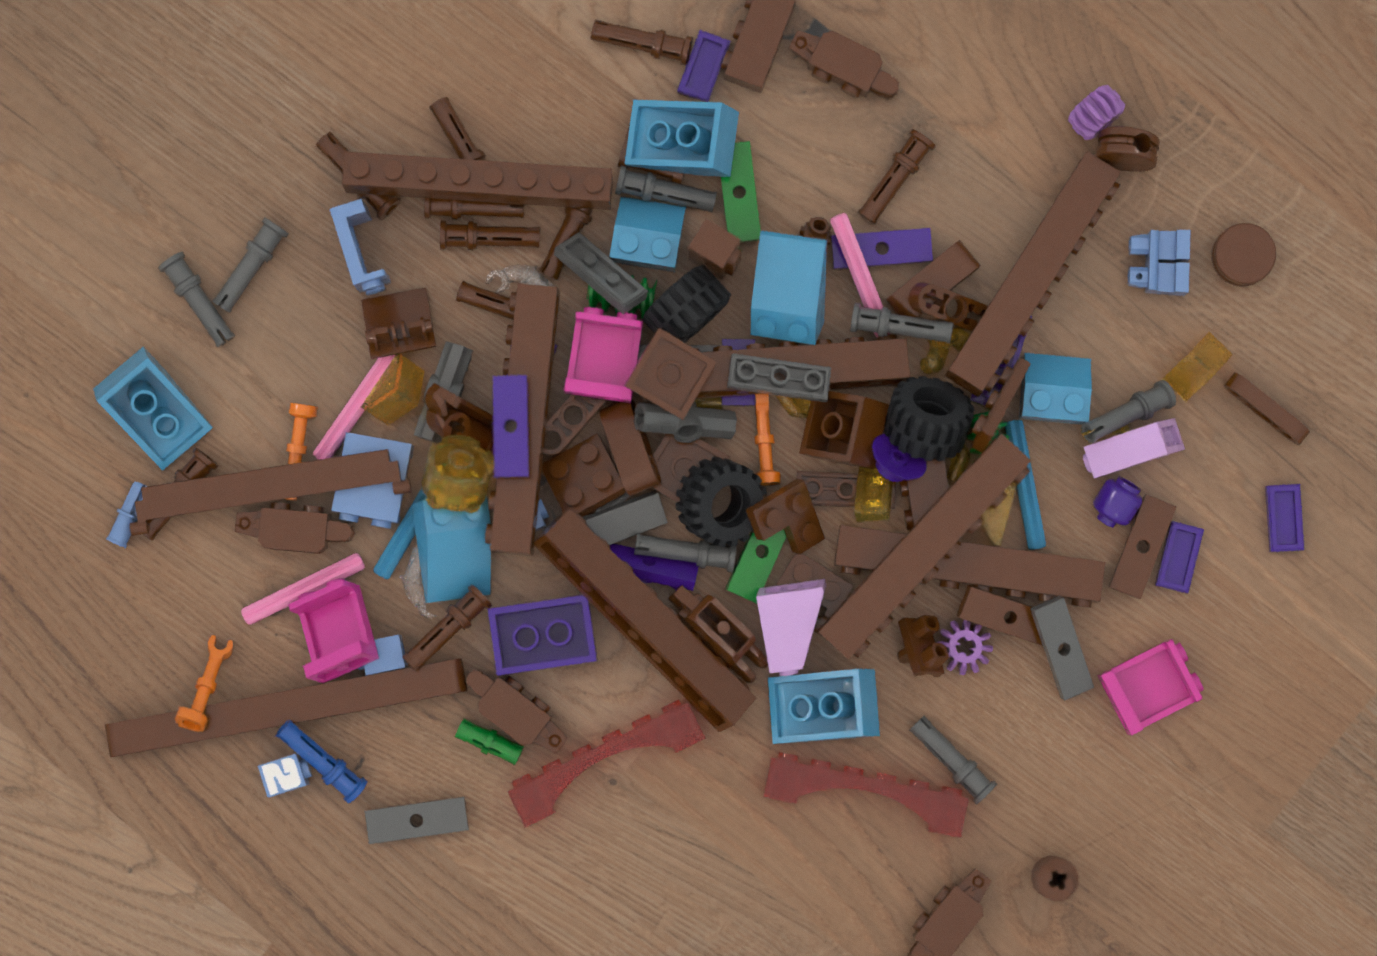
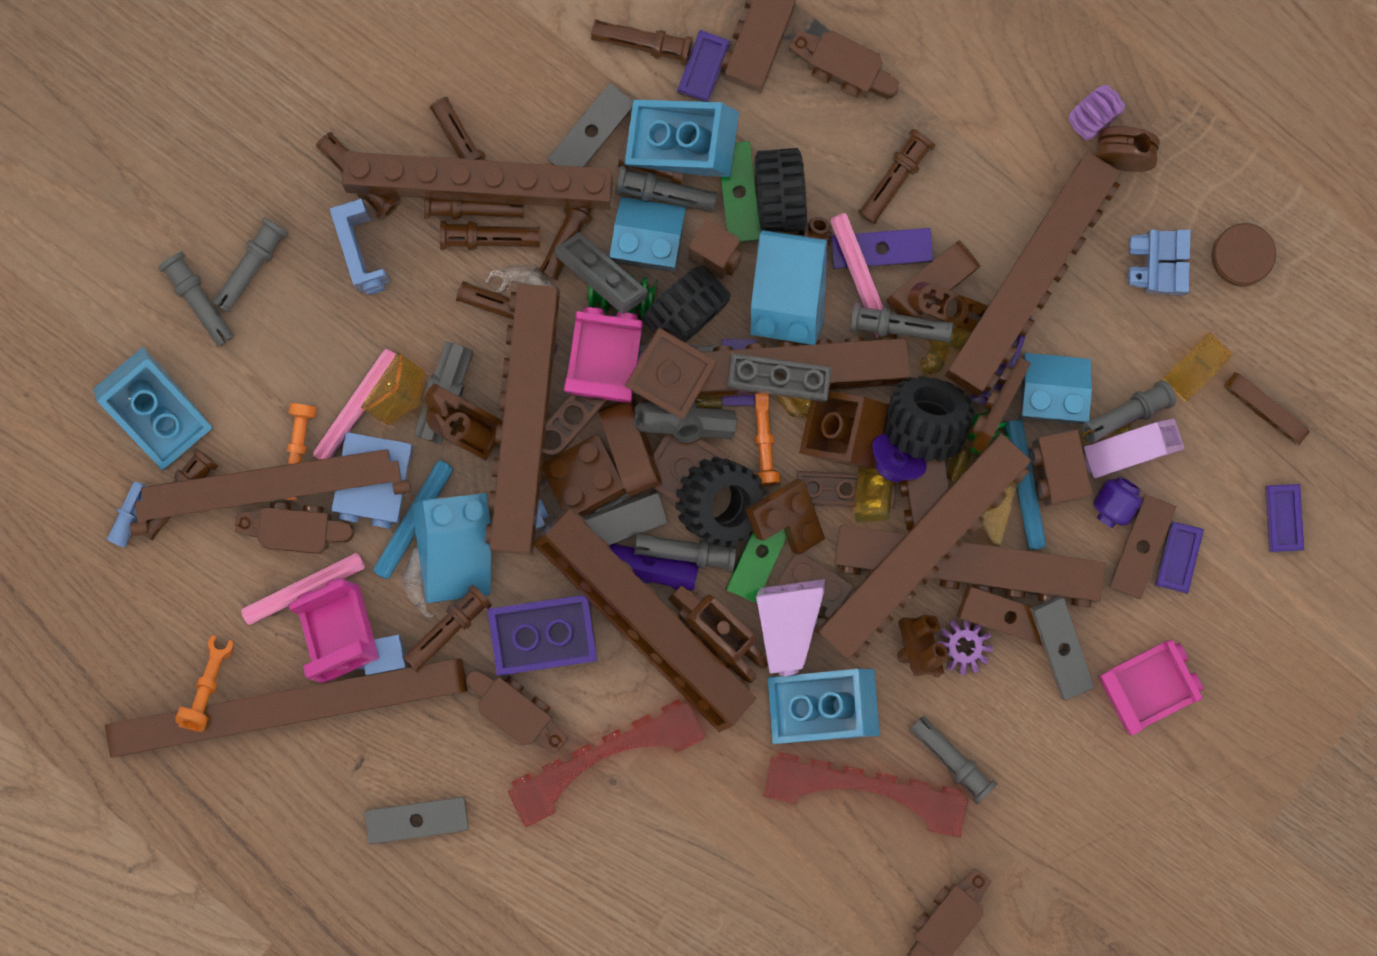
(285, 774): brick -> none
(332, 770): blue pin -> none
(398, 323): reddish brown hinge -> none
(457, 474): clear yellow brick -> none
(489, 741): green pin -> none
(510, 405): dark purple tile -> none
(605, 116): none -> dark grey tile
(781, 190): none -> black tyre
(1060, 468): none -> reddish brown brick
(1067, 880): reddish brown piece -> none

